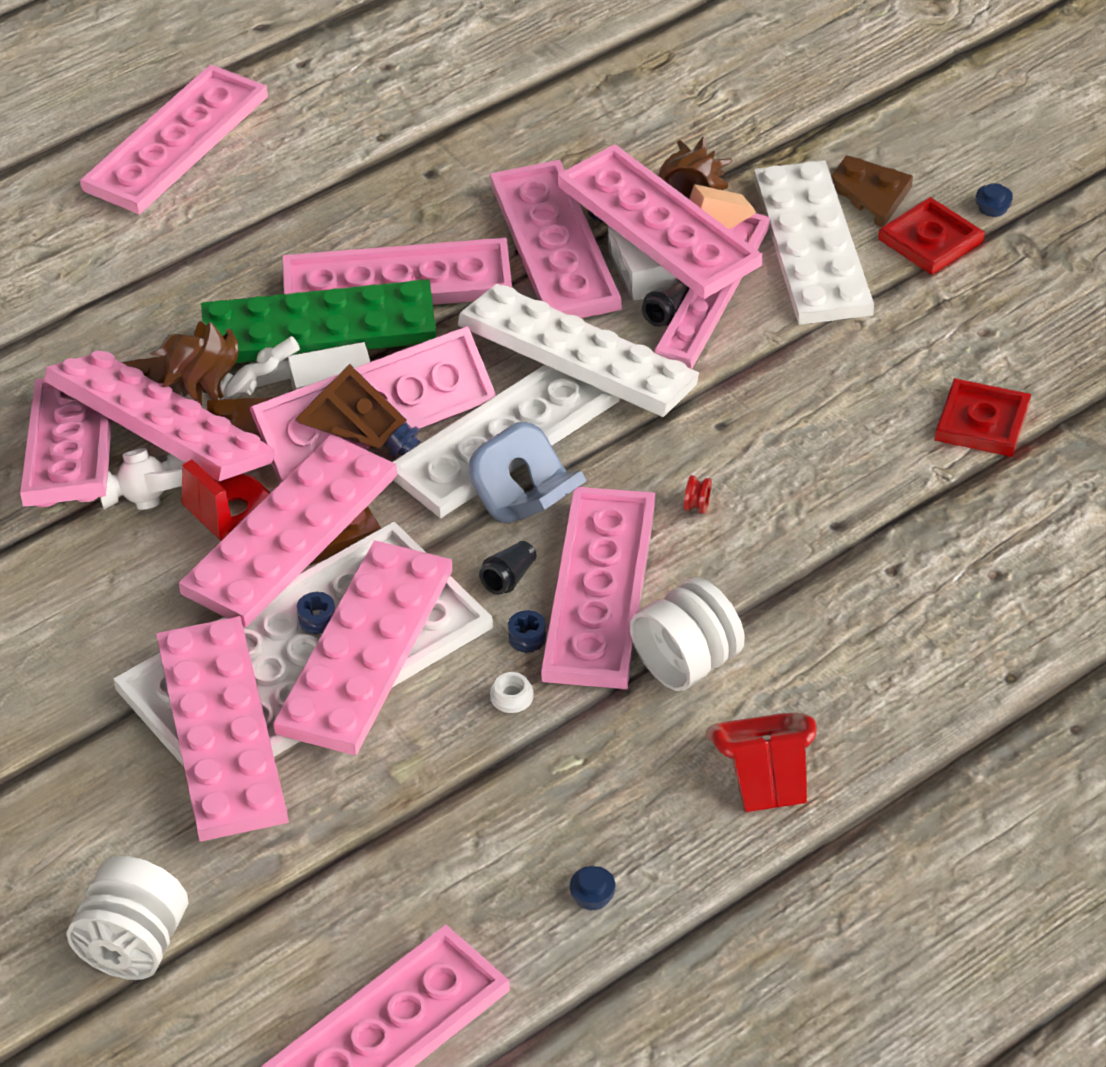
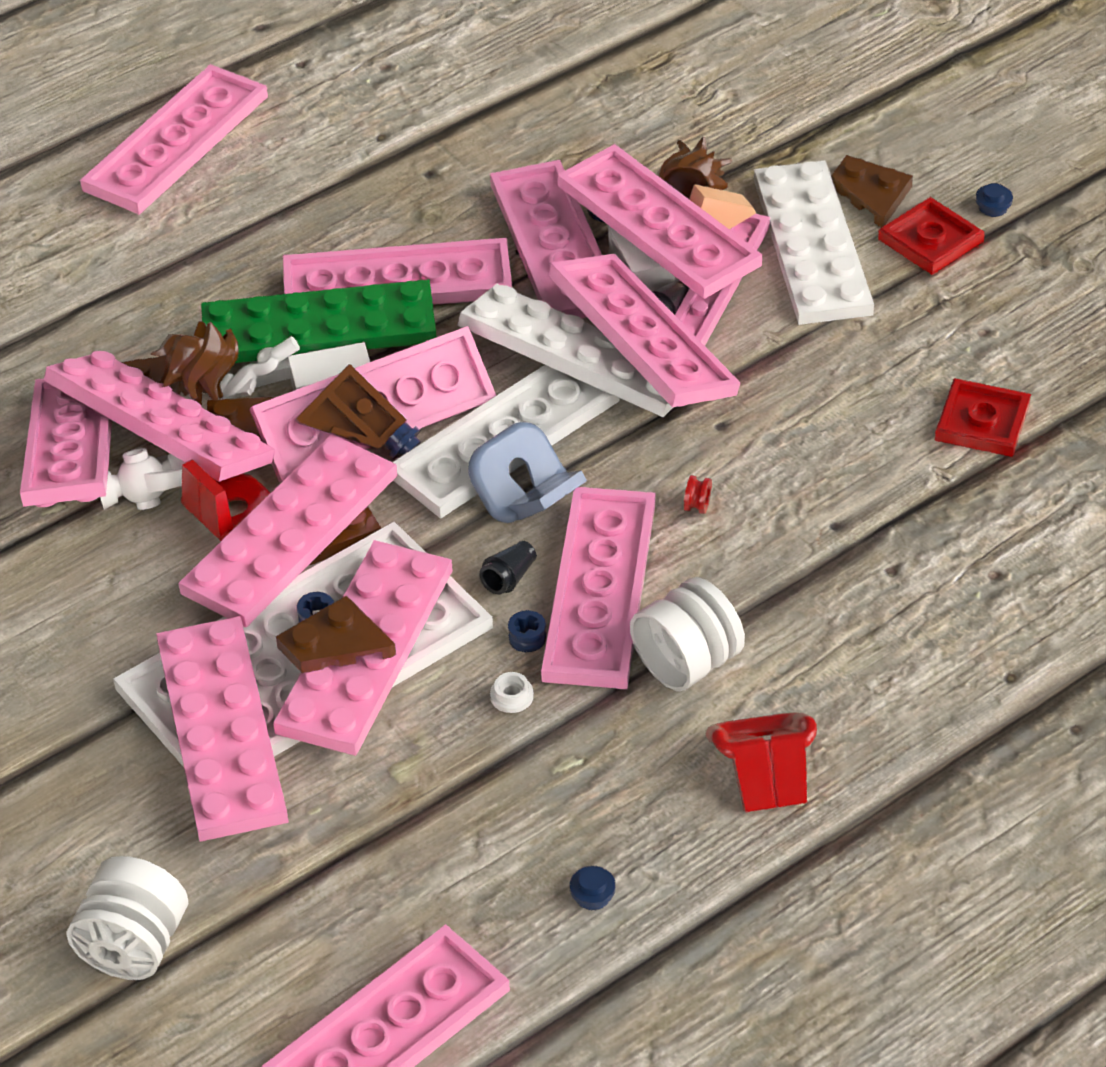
(334, 638): none -> reddish brown wing
(644, 330): none -> bright pink plate

